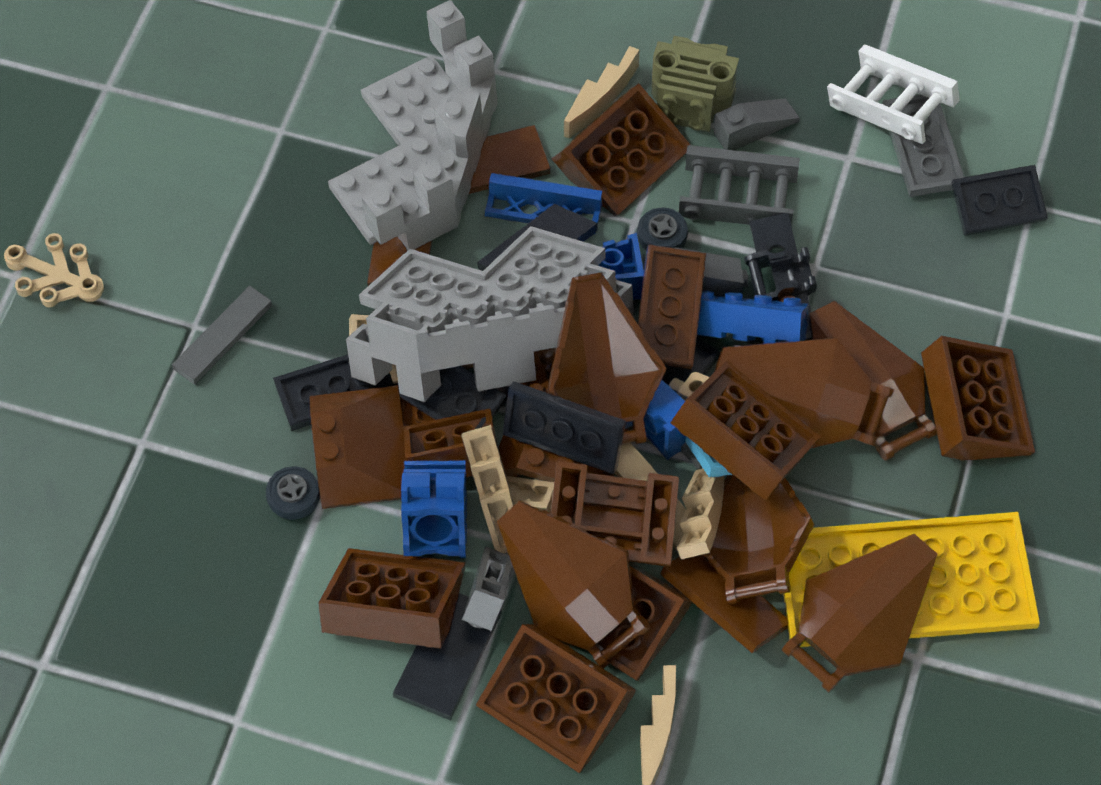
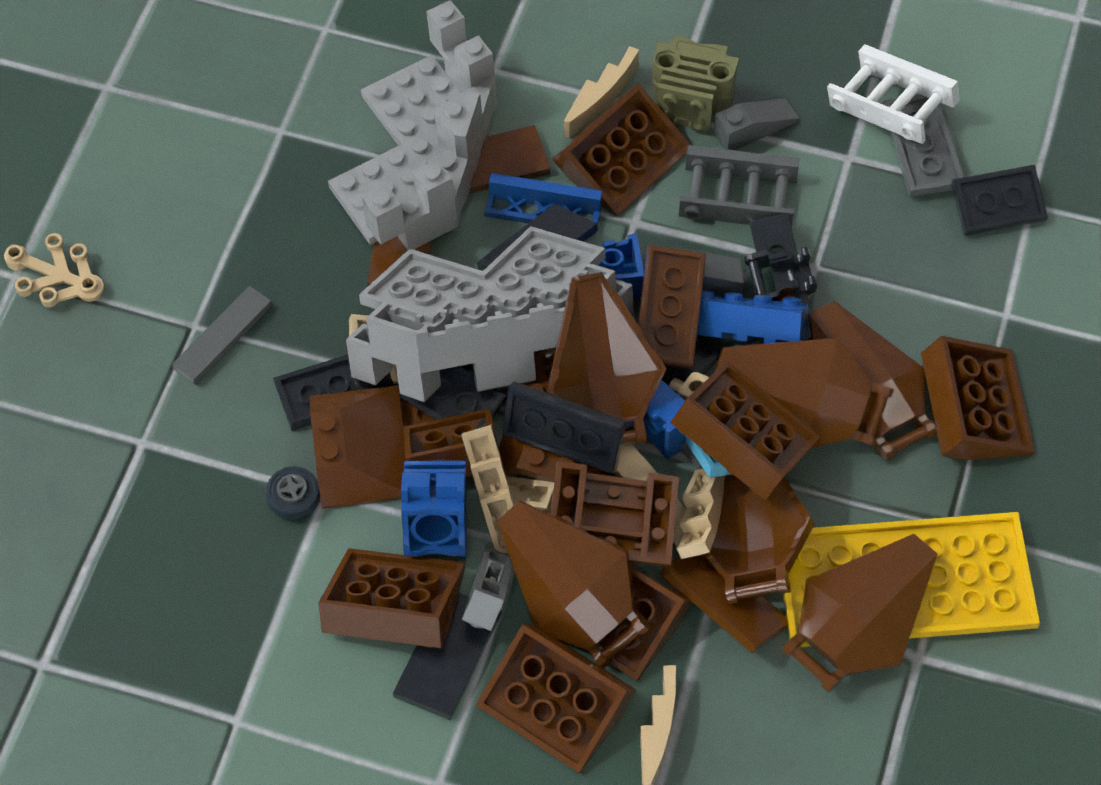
(660, 221): black wheel -> none

